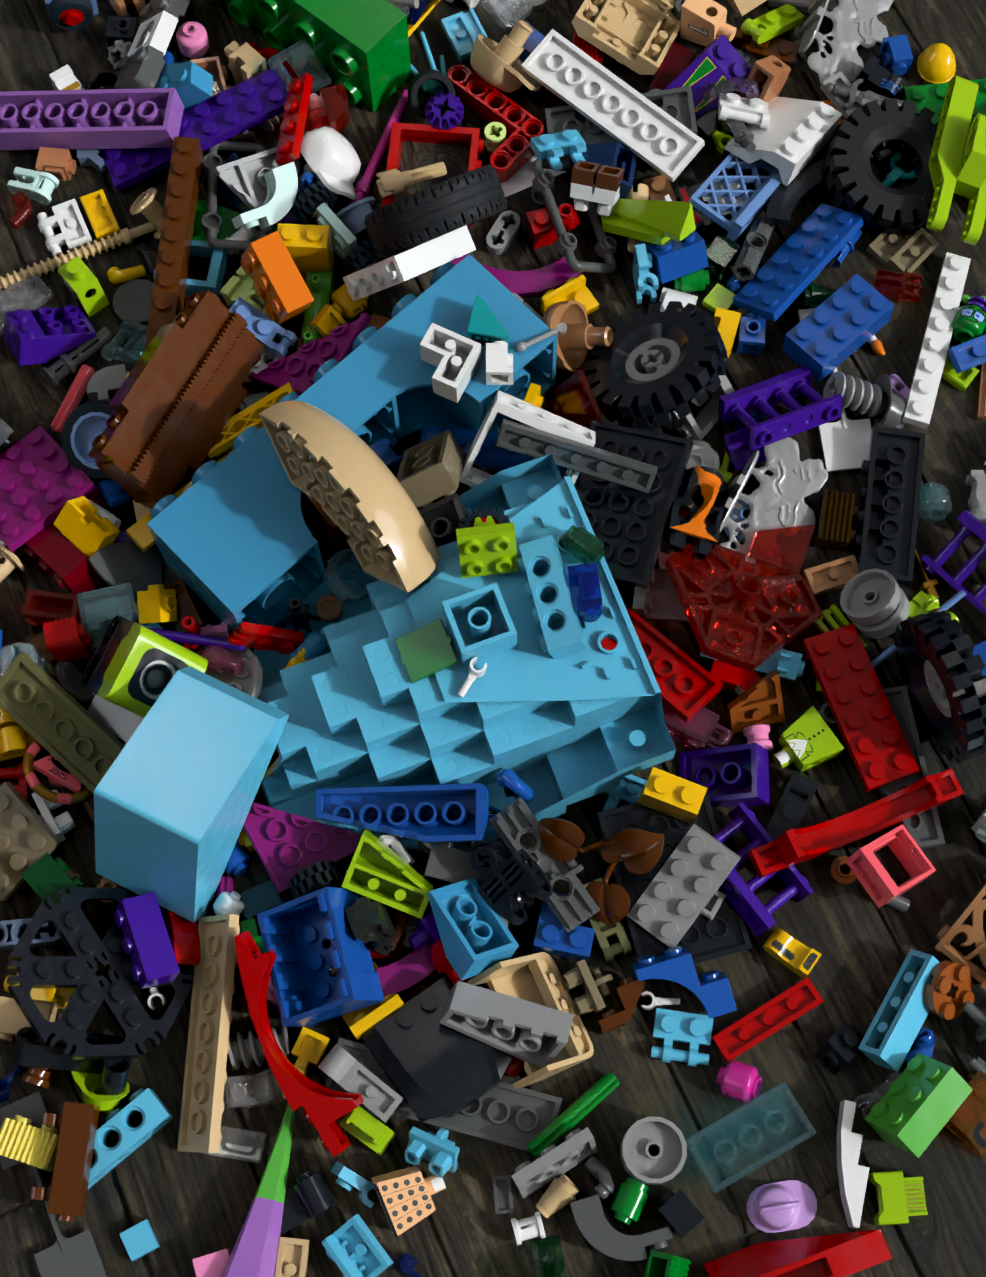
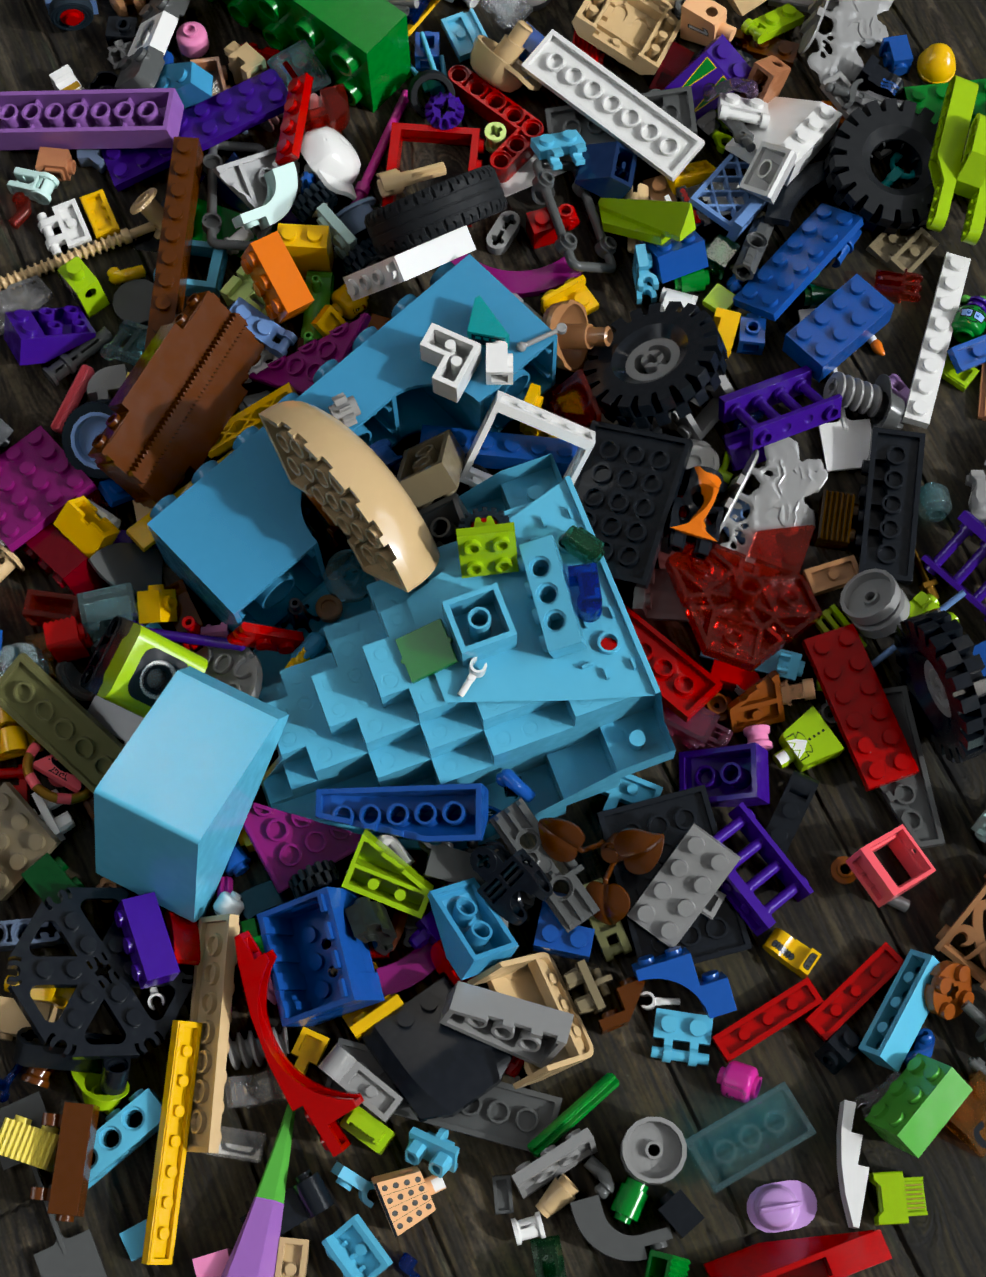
(172, 1143): none -> yellow tile
(223, 660): clear pink cone -> none
(345, 409): none -> light grey gear
(421, 60): none -> blue brick
(576, 456): dark grey tile -> none
(595, 185): hips -> none
(671, 795): yellow brick -> none
(692, 175): none -> yellow slope
(722, 701): none -> dark orange plate
(768, 171): none -> white slope
(797, 691): none -> light nougat piece
(813, 841): red slope -> none
(854, 992): none -> red plate

